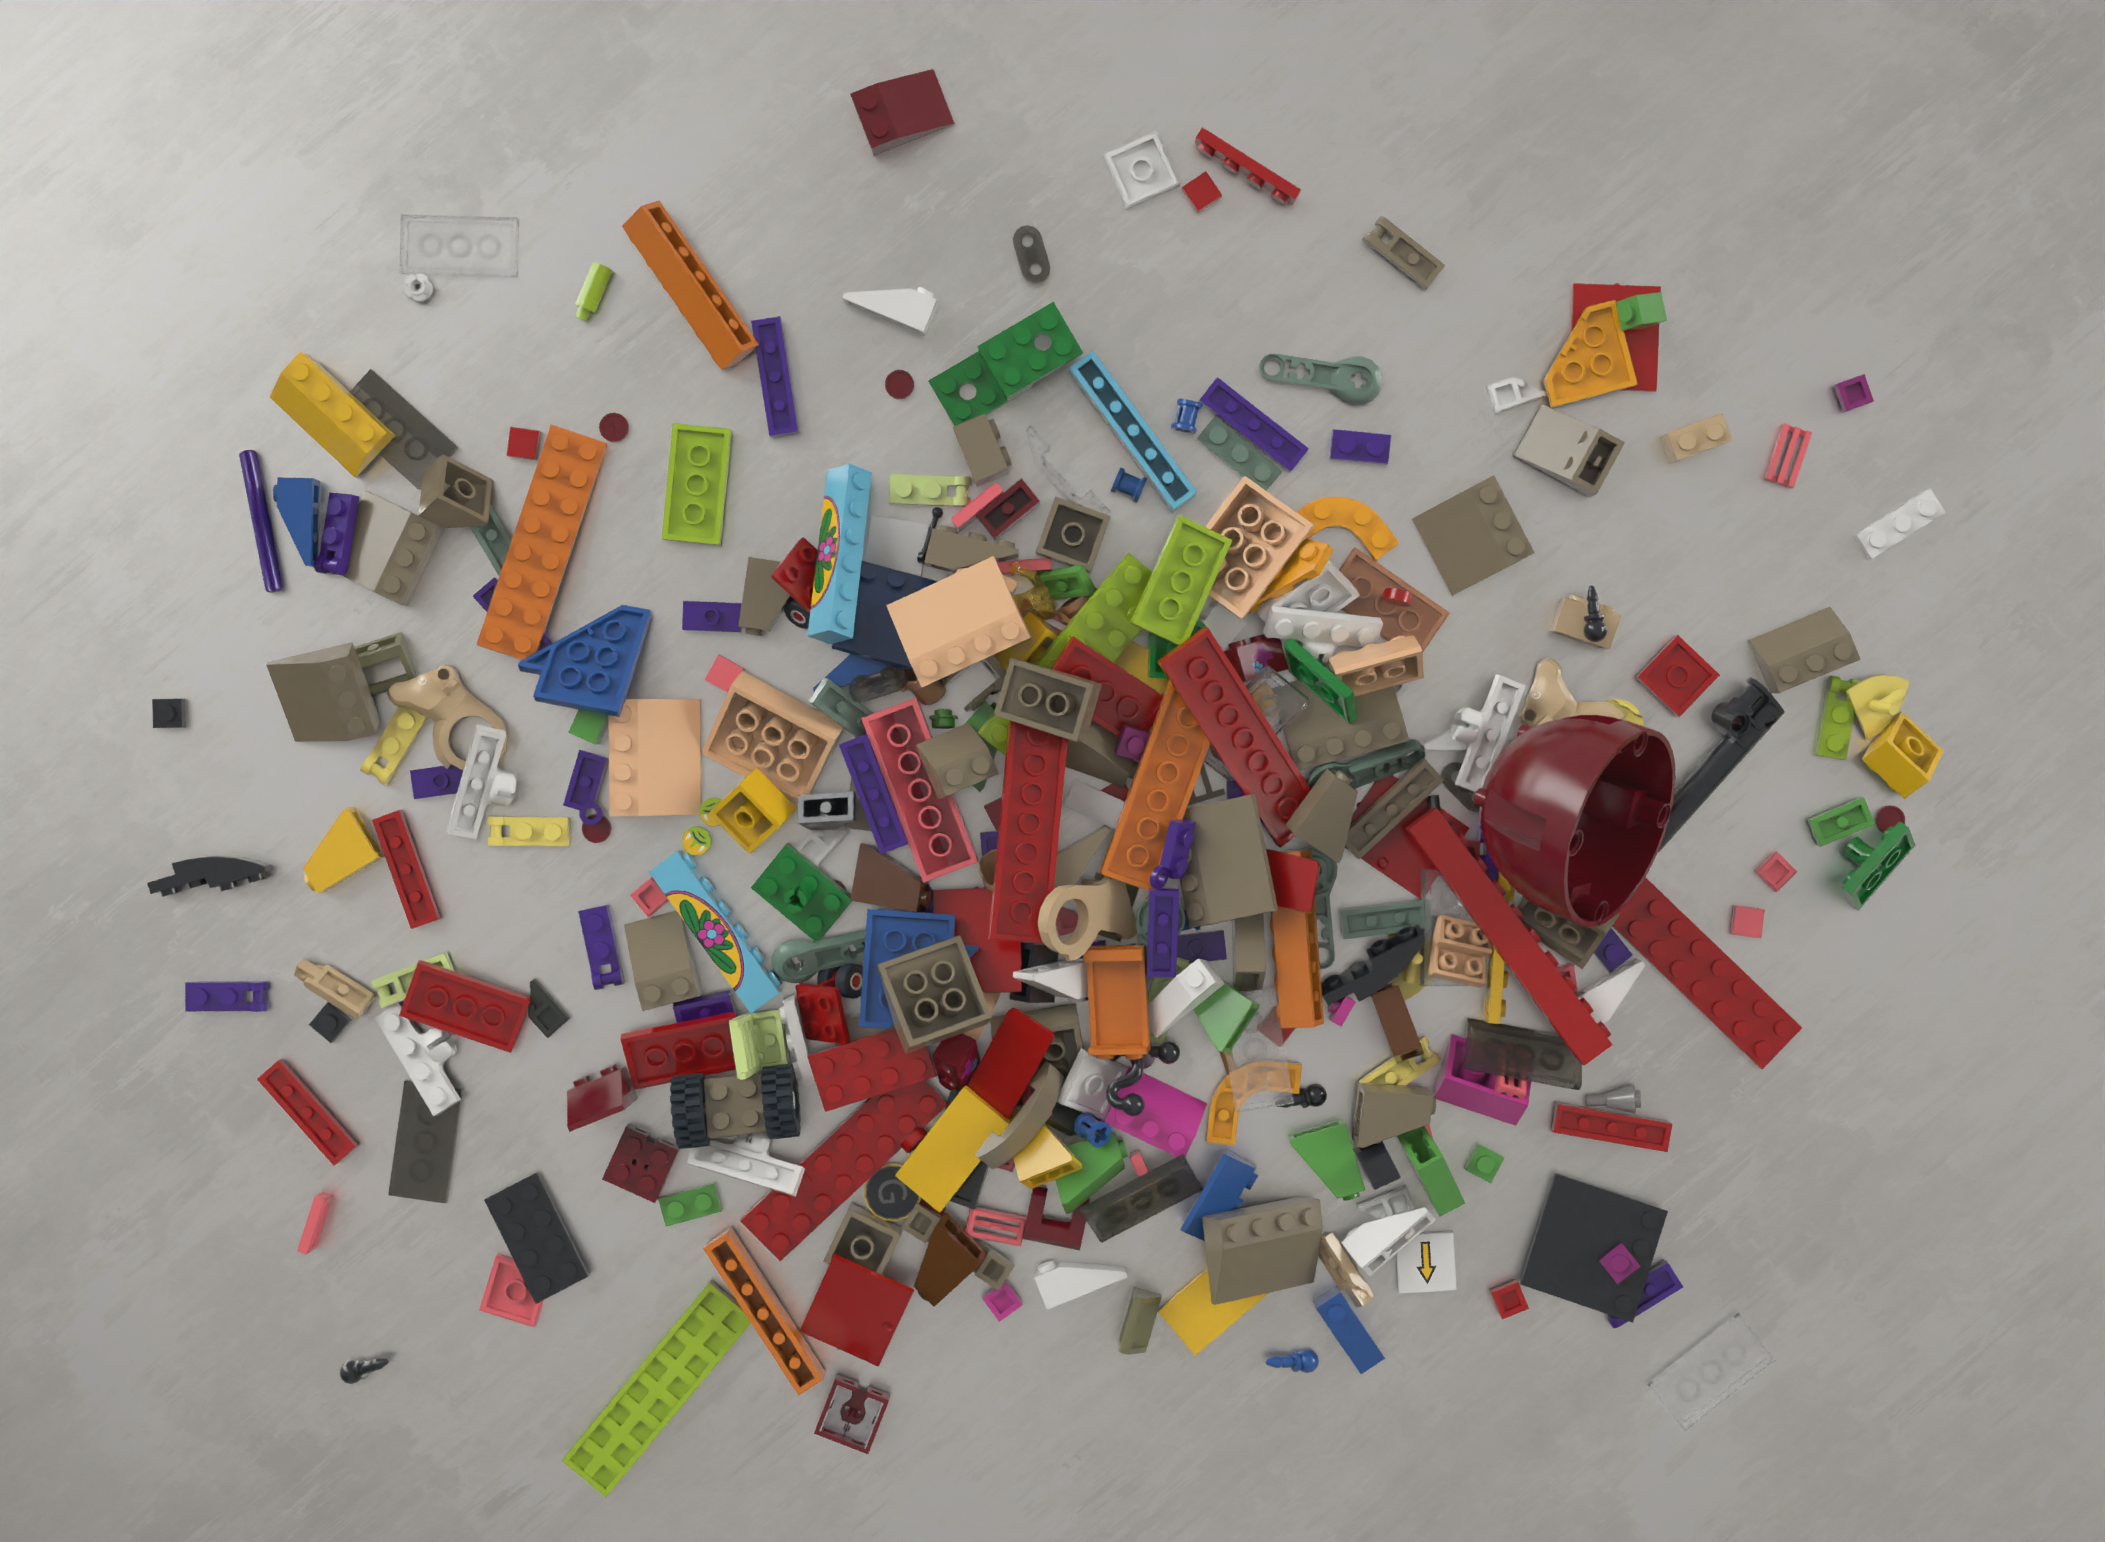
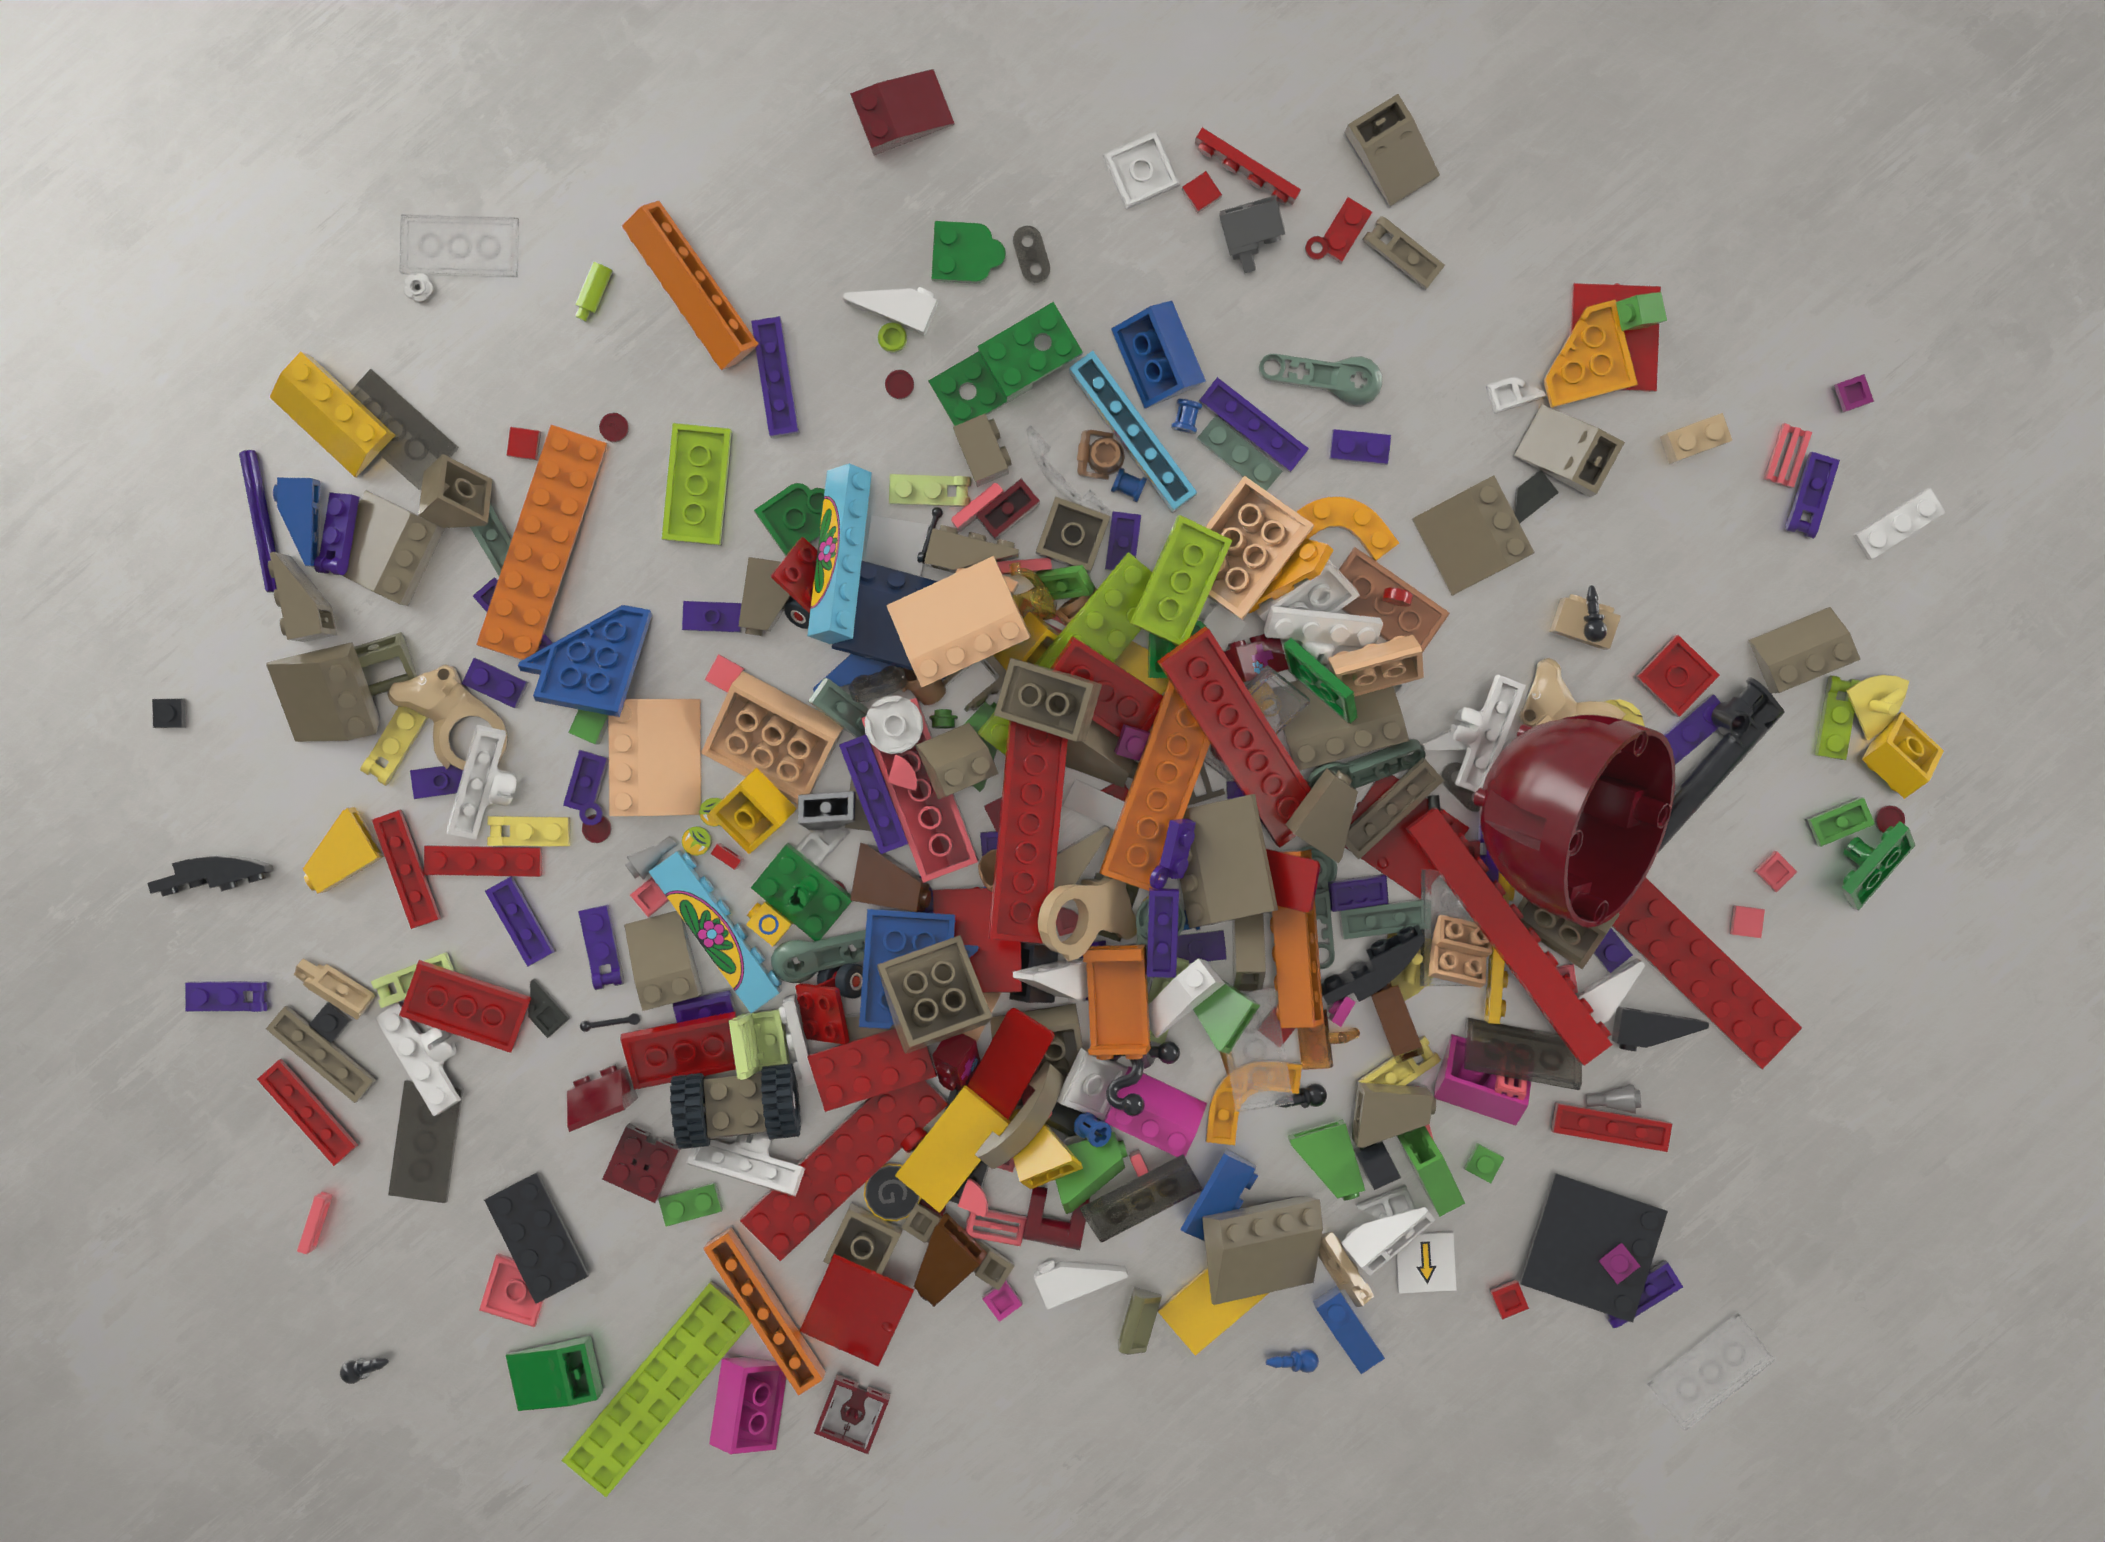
(303, 607): none -> dark tan slope
(320, 1054): none -> dark tan plate
(483, 861): none -> red plate
(495, 683): none -> dark purple plate
(519, 921): none -> dark purple plate
(555, 1375): none -> green slope
(633, 1019): none -> black hinge
(645, 860): none -> light grey cone
(727, 856): none -> red tile
(747, 1405): none -> dark pink slope
(768, 922): none -> yellow brick
(792, 515): none -> green plate
(892, 337): none -> lime tile
(893, 724): none -> white tile
(903, 774): none -> coral tile
(964, 252): none -> green plate
(974, 1198): none -> coral tile
(1103, 455): none -> medium nougat piece
(1122, 538): none -> dark purple plate
(1158, 354): none -> blue slope
(1248, 225): none -> dark grey hinge
(1317, 1041): none -> clear orange plate
(1341, 232): none -> red hinge
(1358, 892): none -> dark purple plate
(1392, 149): none -> dark tan slope
(1533, 495): none -> pearl dark grey tile
(1647, 1028): none -> black slope
(1692, 729): none -> dark purple plate
(1812, 494): none -> dark purple plate

